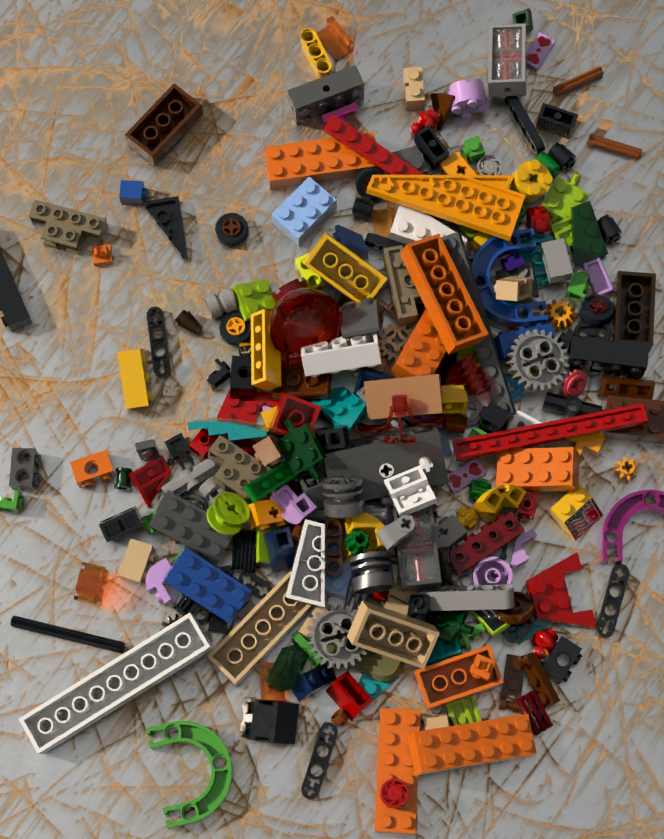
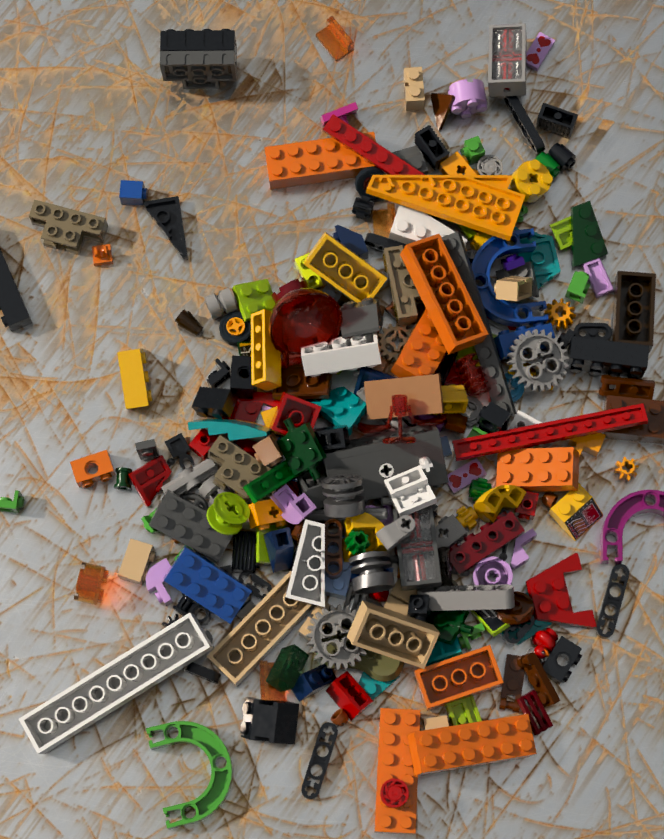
(20, 469): dark grey brick -> none
(67, 634): black axle -> none
(121, 524): black brick -> none
(158, 342): black beam -> none
(164, 124): reddish brown brick -> none
(198, 57): none -> piece
(203, 672): none -> black beam
(214, 402): none -> black brick
(217, 625): black tile -> none
(231, 222): black wheel -> none
(301, 642): bright green tile -> none
(304, 211): light blue brick -> none
(312, 47): yellow beam -> none
(325, 94): dark grey brick -> none
(425, 119): red animal -> none
(482, 667): orange tile -> none
(522, 17): dark green brick -> none
(538, 218): red brick -> none
(549, 499): none -> dark orange hinge
(557, 261): light grey brick -> none
(559, 404): black piece -> none
(562, 197): lime plate -> none
(578, 81): dark orange axle -> none
(578, 380): coral gear -> none
(597, 310): black wheel -> none
(609, 229): black brick -> none
(614, 146): dark orange axle -> none

